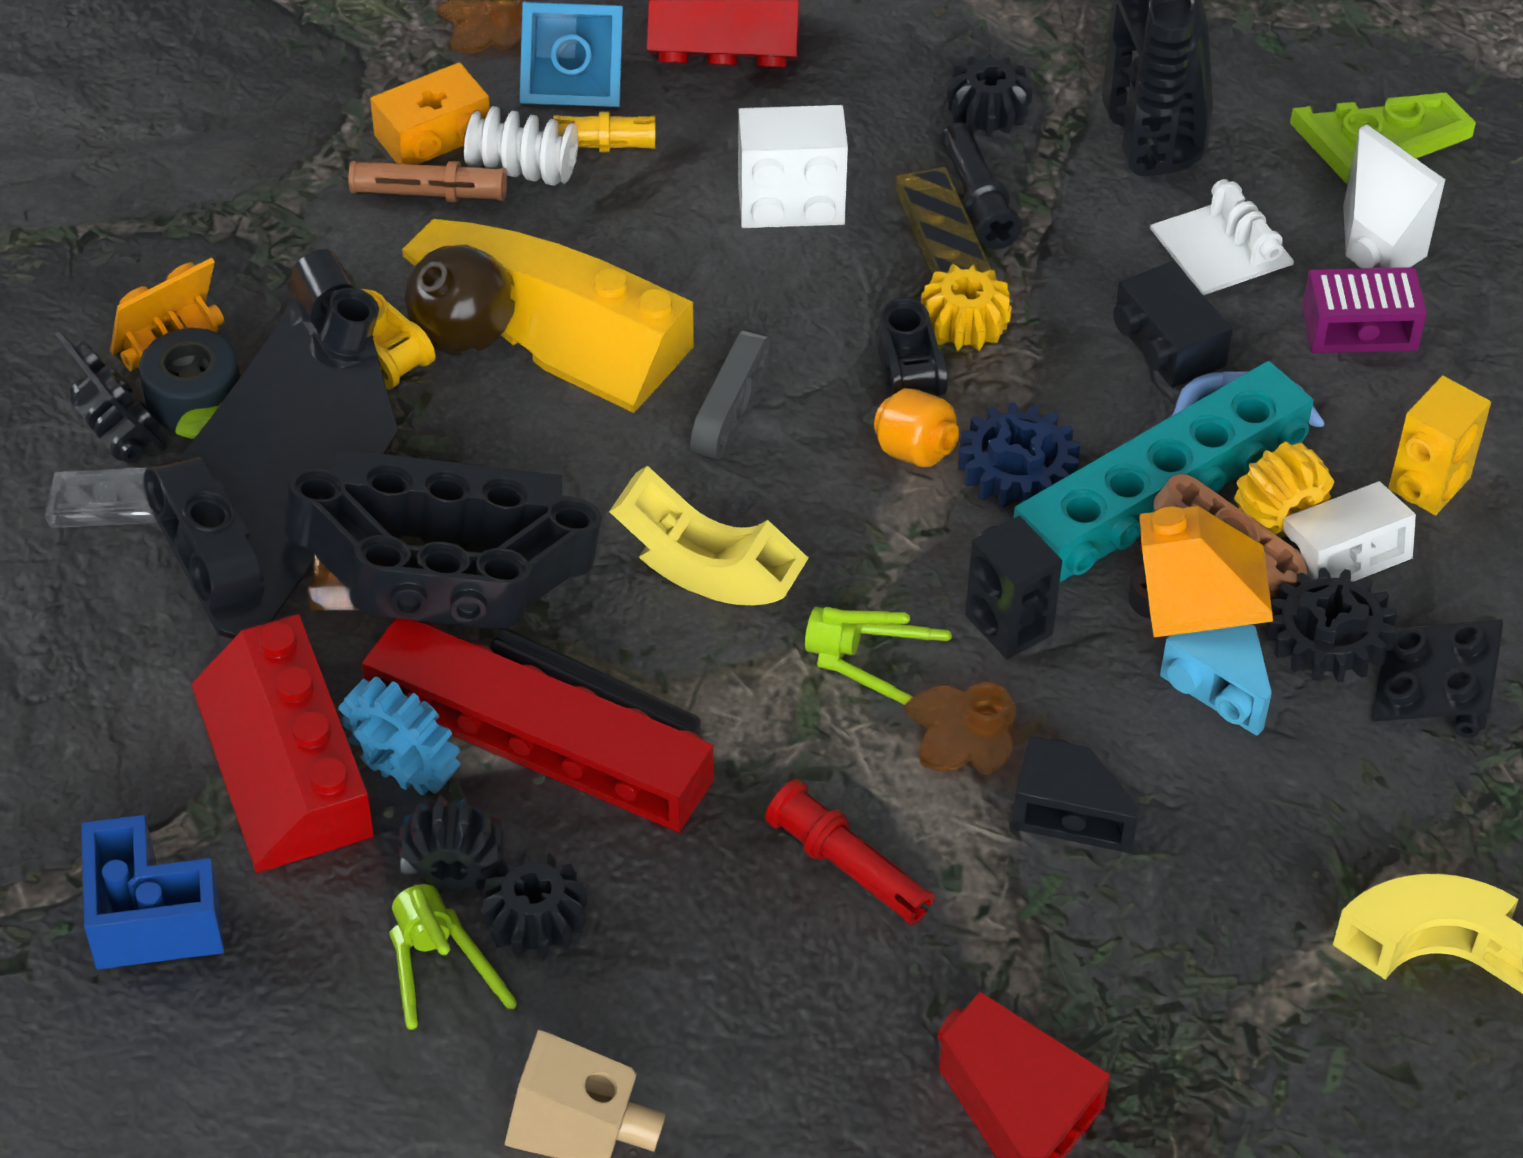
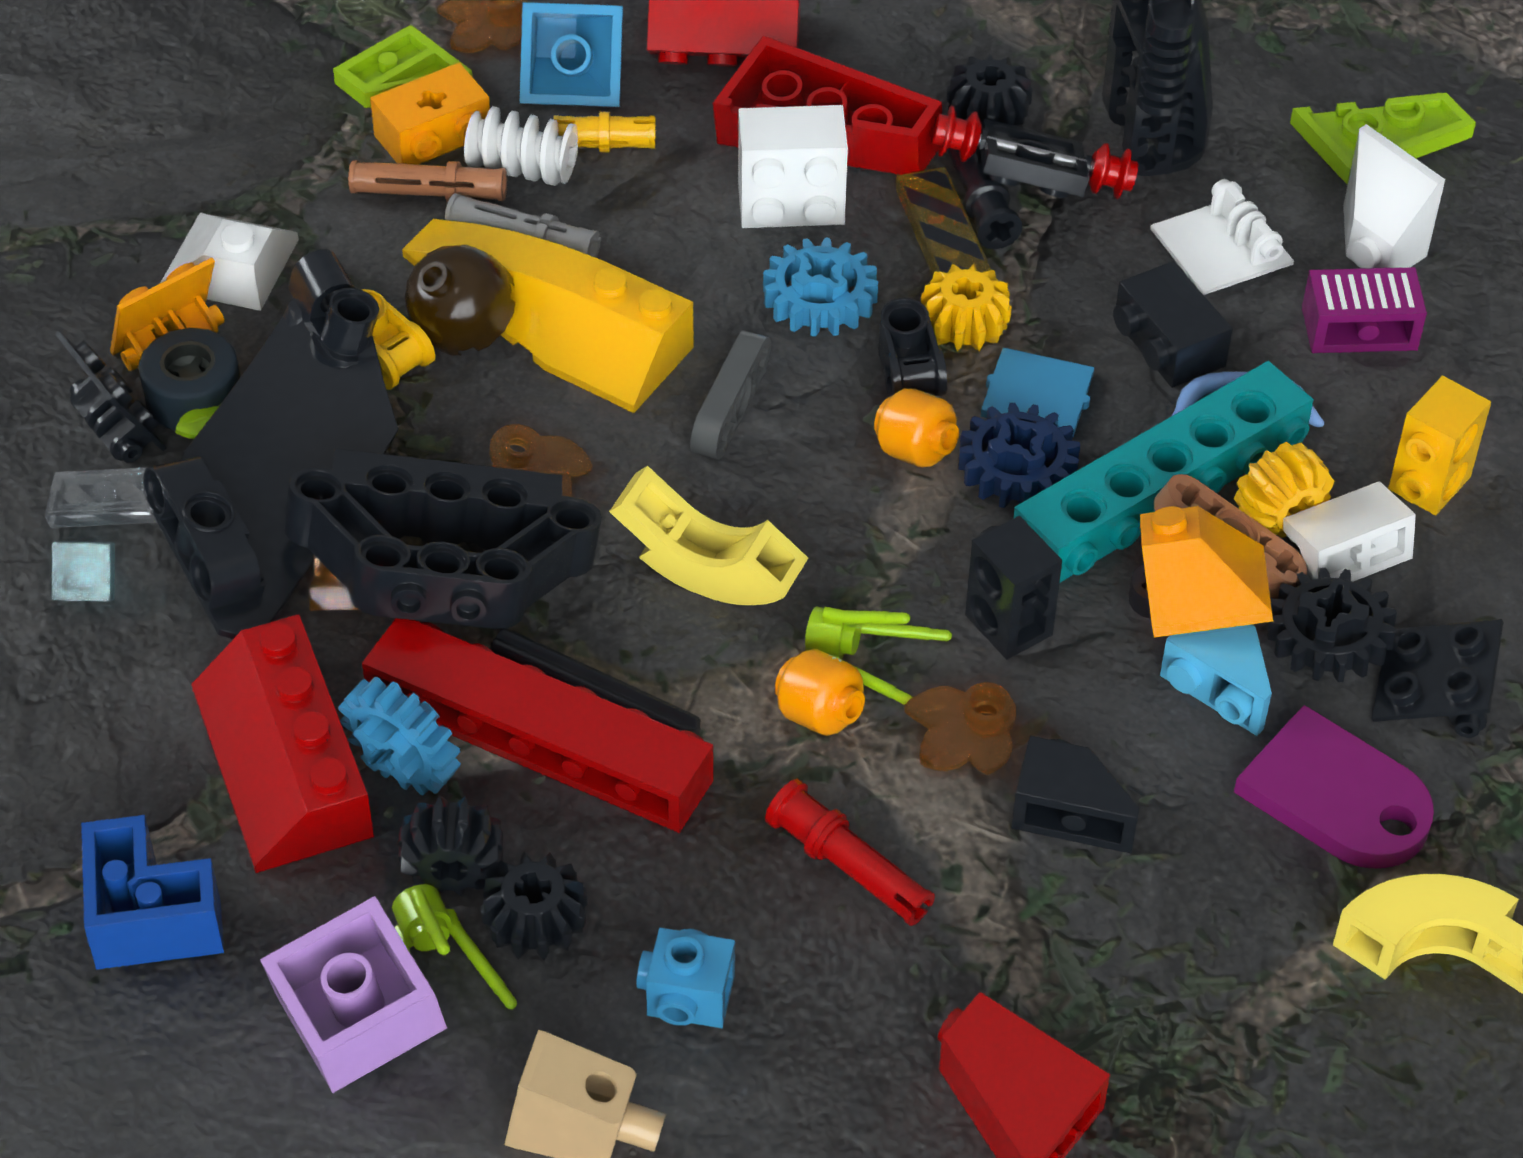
(83, 571): none -> clear light blue plate
(245, 258): none -> white slope
(354, 994): none -> lavender brick
(391, 64): none -> lime wing
(542, 454): none -> clear orange plate
(544, 227): none -> light grey pin
(688, 977): none -> dark azure brick
(820, 286): none -> dark azure gear
(820, 692): none -> light orange head
(884, 122): none -> red wedge
(1034, 157): none -> plate
(1039, 381): none -> dark azure piece
(1338, 792): none -> magenta tile

